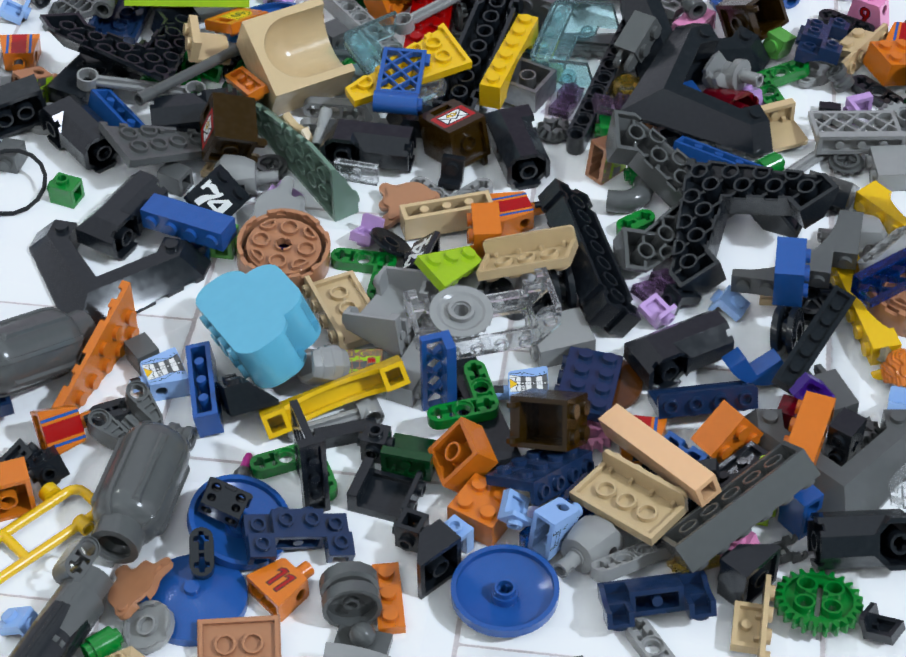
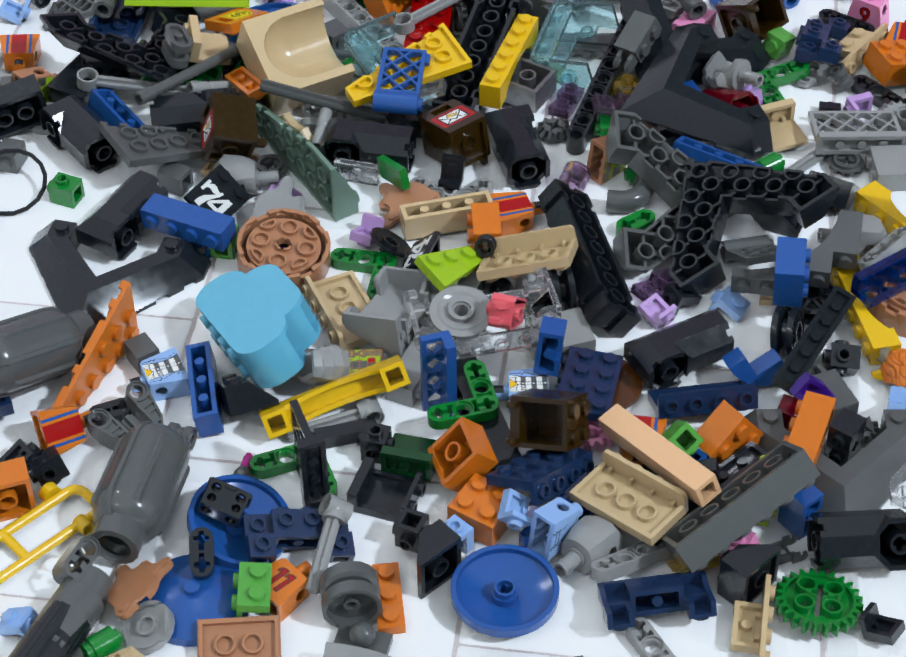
(176, 46): none -> dark grey brick
(198, 86): none -> light grey piece
(253, 588): none -> bright green bracket
(320, 100): none -> dark grey axle
(334, 514): none -> light grey axle
(393, 172): none -> green tile
(478, 247): none -> black bush
(505, 311): none -> coral hinge
(550, 346): none -> blue brick
(575, 175): none -> clear purple head
(683, 436): none -> bright green brick
(748, 250): none -> dark grey piece
(842, 357): none -> black brick

